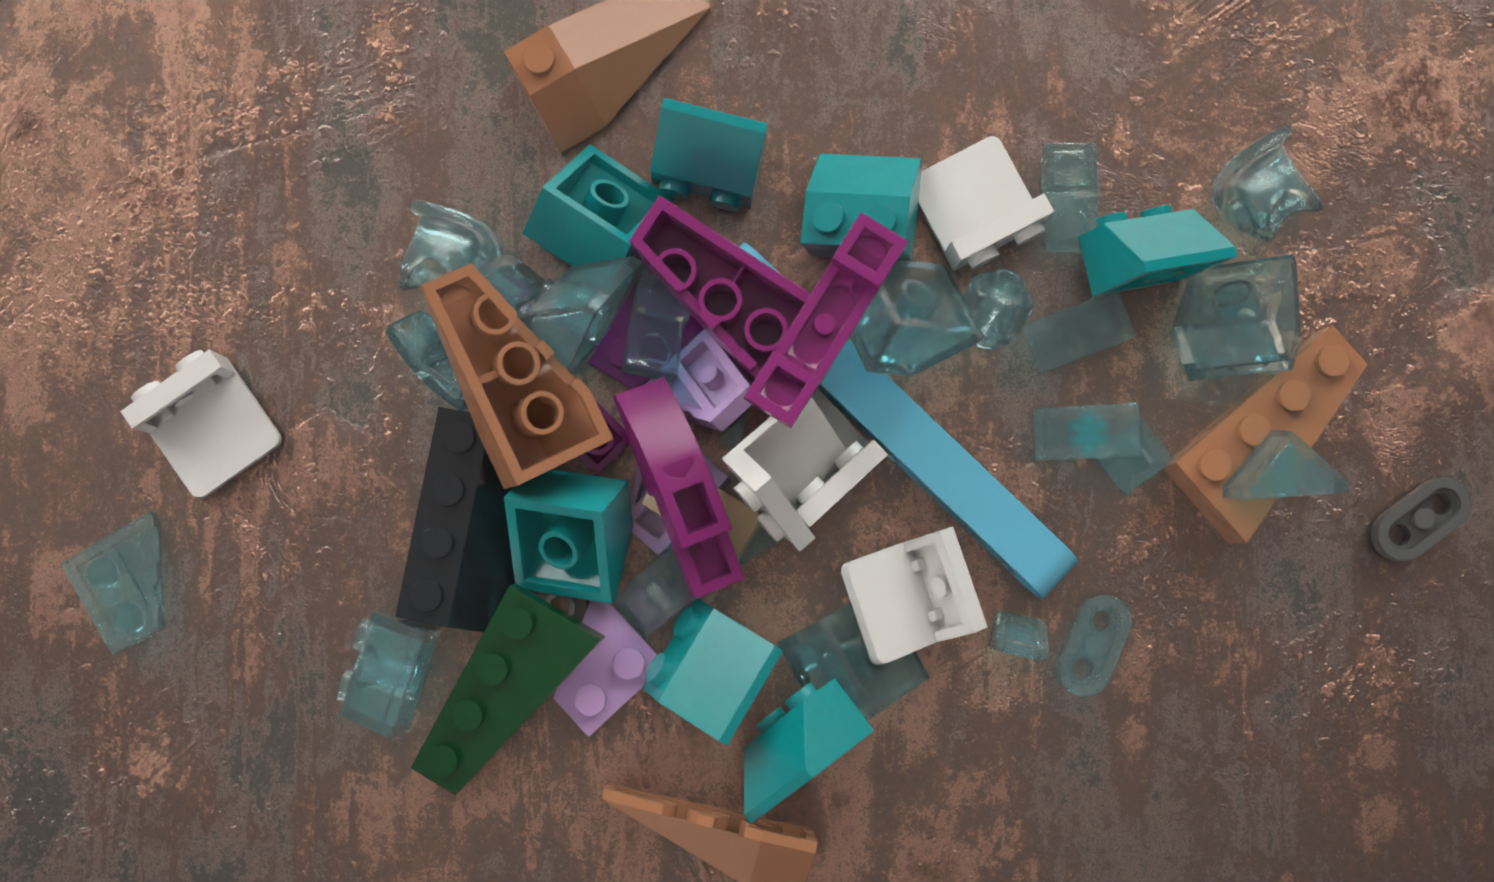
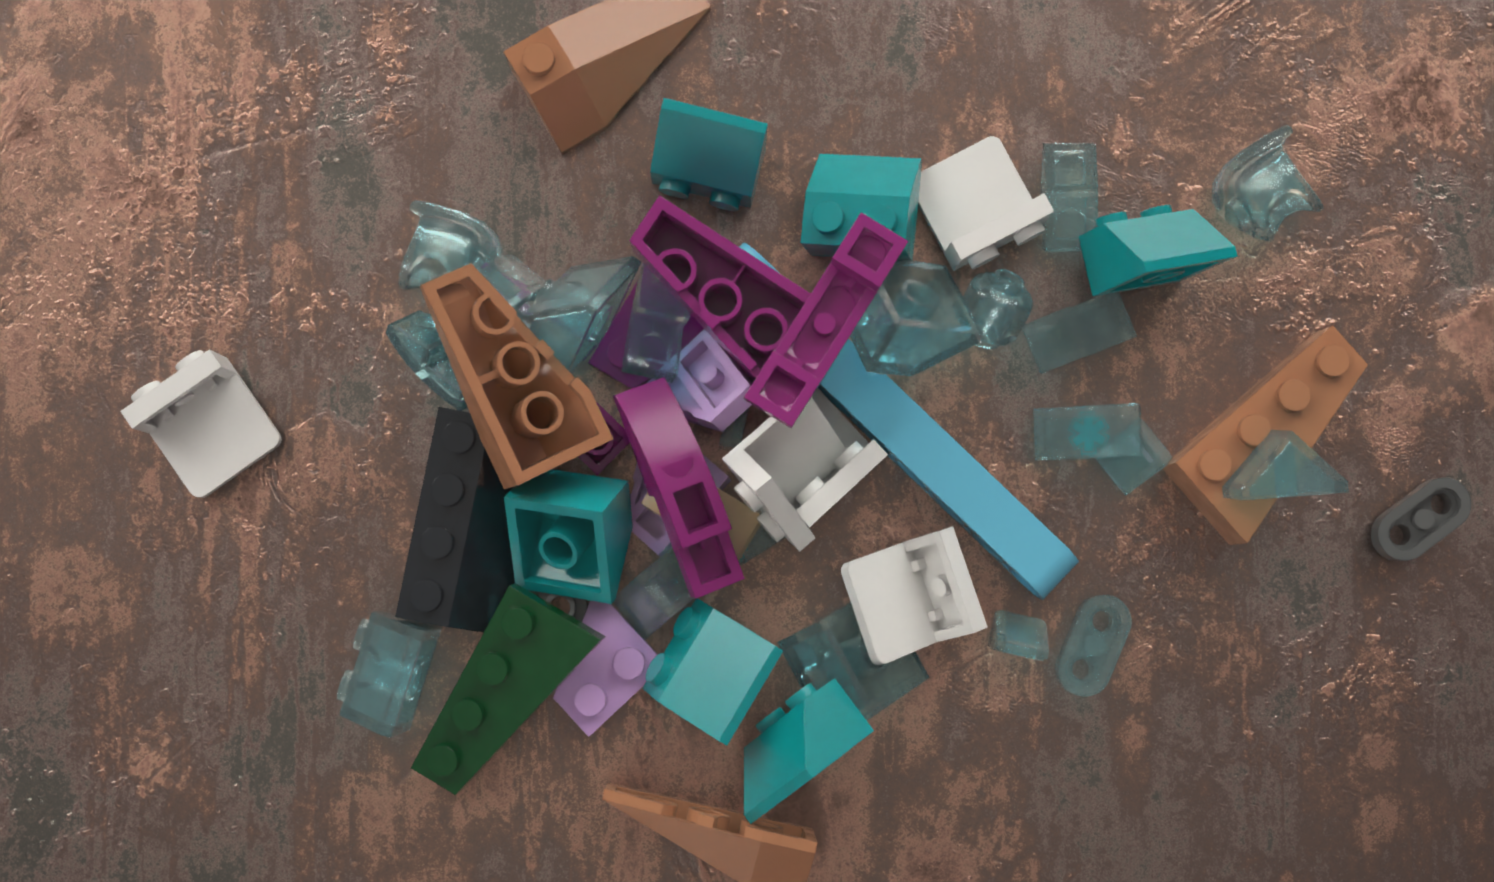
(122, 583): clear light blue wing -> none
(591, 210): teal slope -> none
(1239, 319): clear light blue slope -> none

